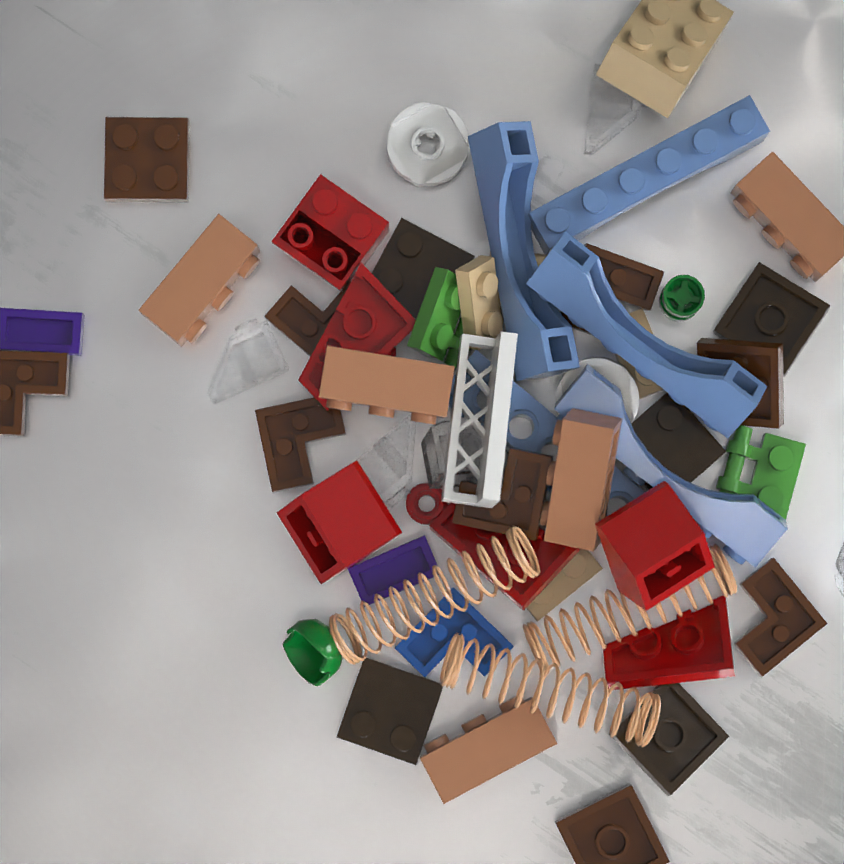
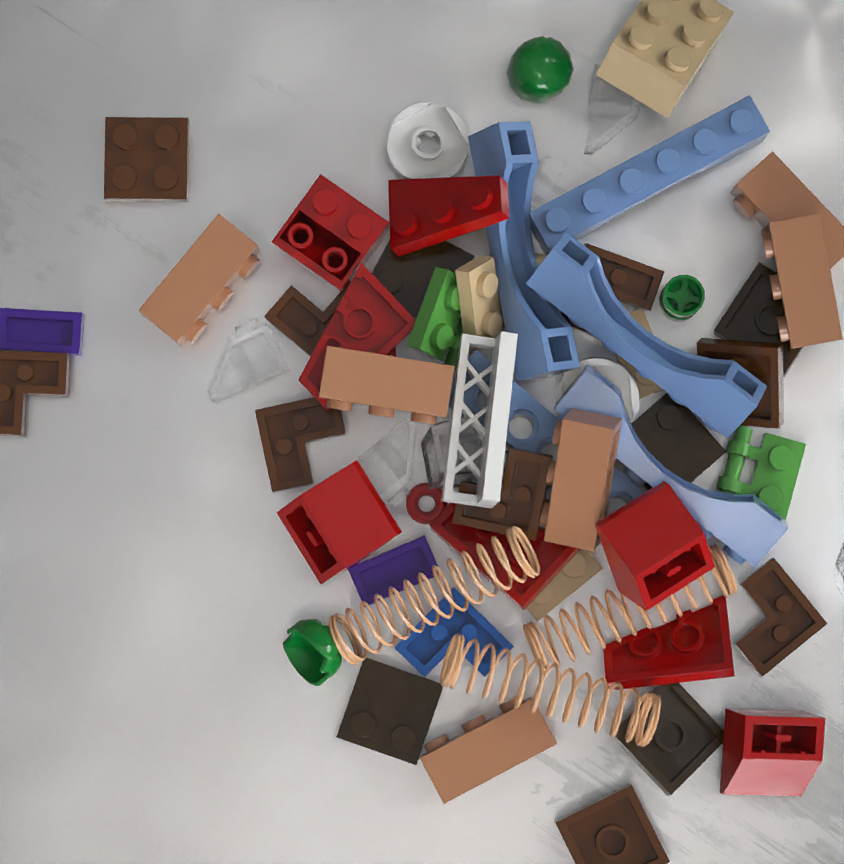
(443, 208): none -> red wing
(540, 69): none -> green hair
(770, 751): none -> red slope
(802, 281): none -> nougat brick

